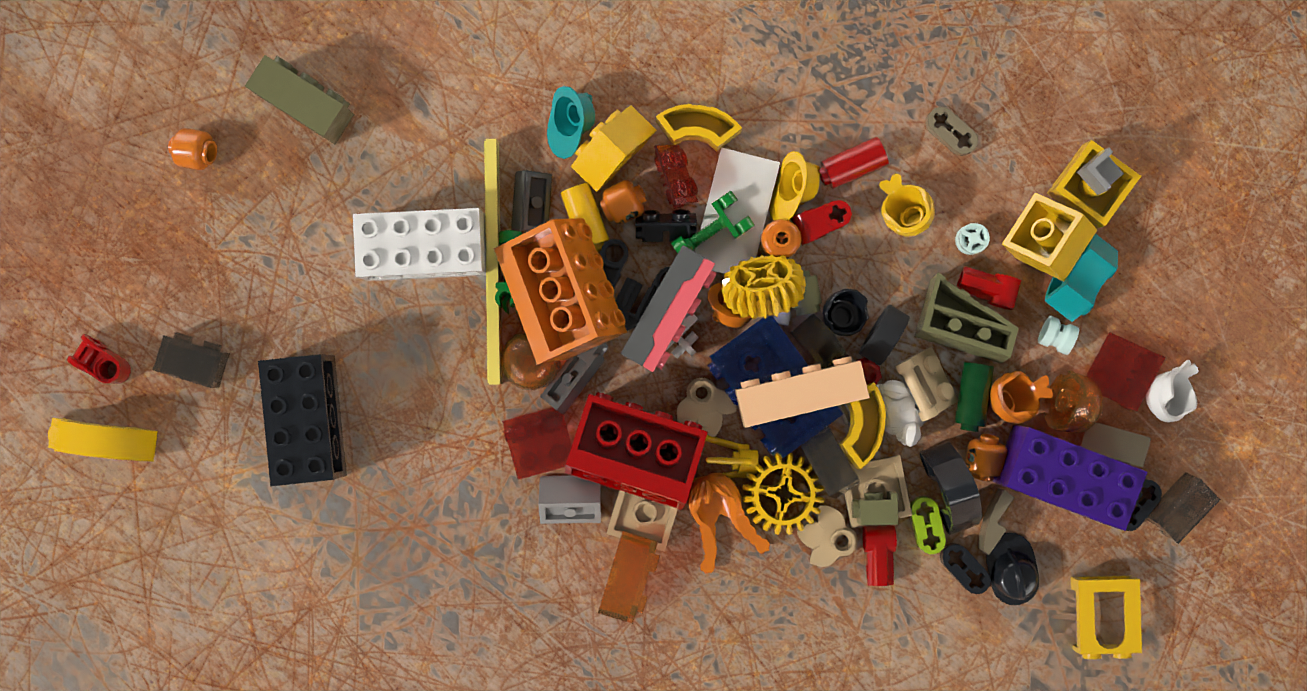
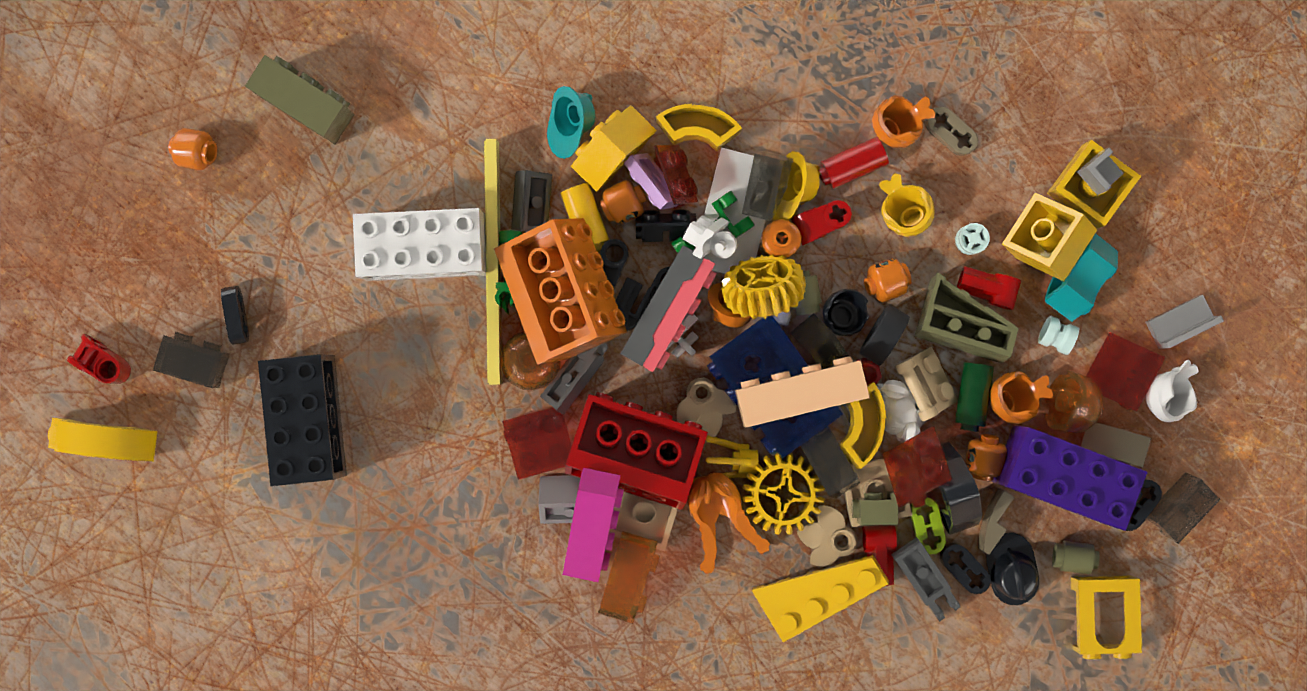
(234, 315): none -> black beam
(591, 524): none -> dark pink brick
(651, 178): none -> lavender plate
(709, 237): none -> white hips
(766, 184): none -> clear smoke slope
(811, 598): none -> yellow wing
(887, 280): none -> orange head
(899, 121): none -> orange hat
(917, 468): none -> clear red hinge
(924, 576): none -> dark grey hinge
(1075, 557): none -> olive brick
(1182, 322): none -> light grey panel

